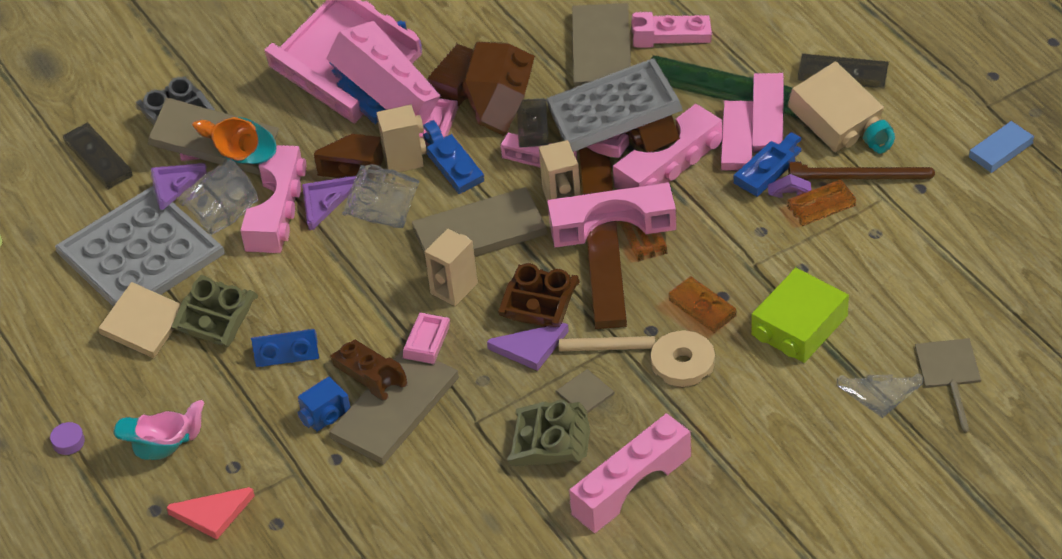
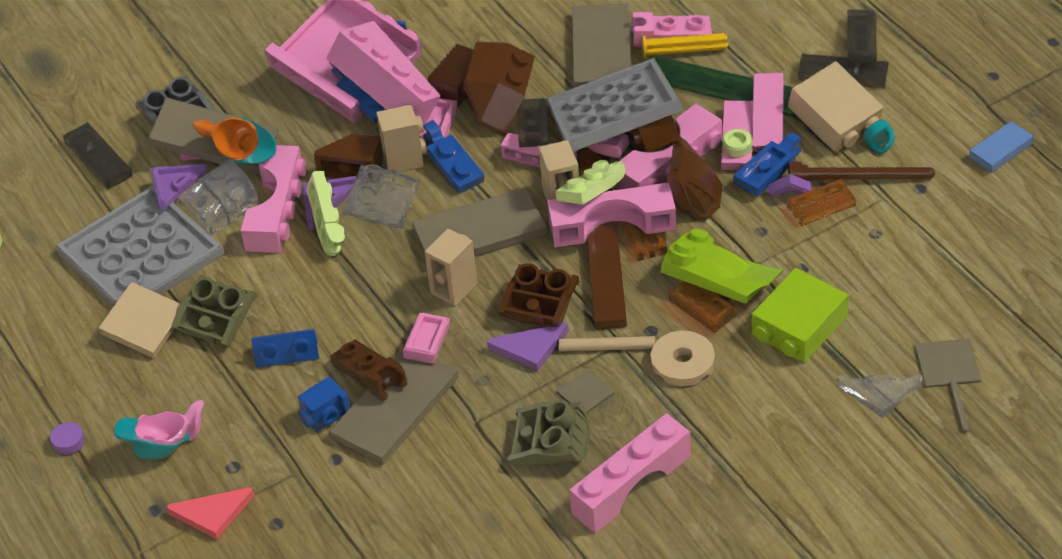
(324, 215): none -> yellowish green hinge
(591, 183): none -> yellowish green hinge
(684, 44): none -> yellow axle
(693, 182): none -> reddish brown slope
(711, 267): none -> lime slope
(737, 143): none -> yellowish green tile
(861, 37): none -> clear smoke tile

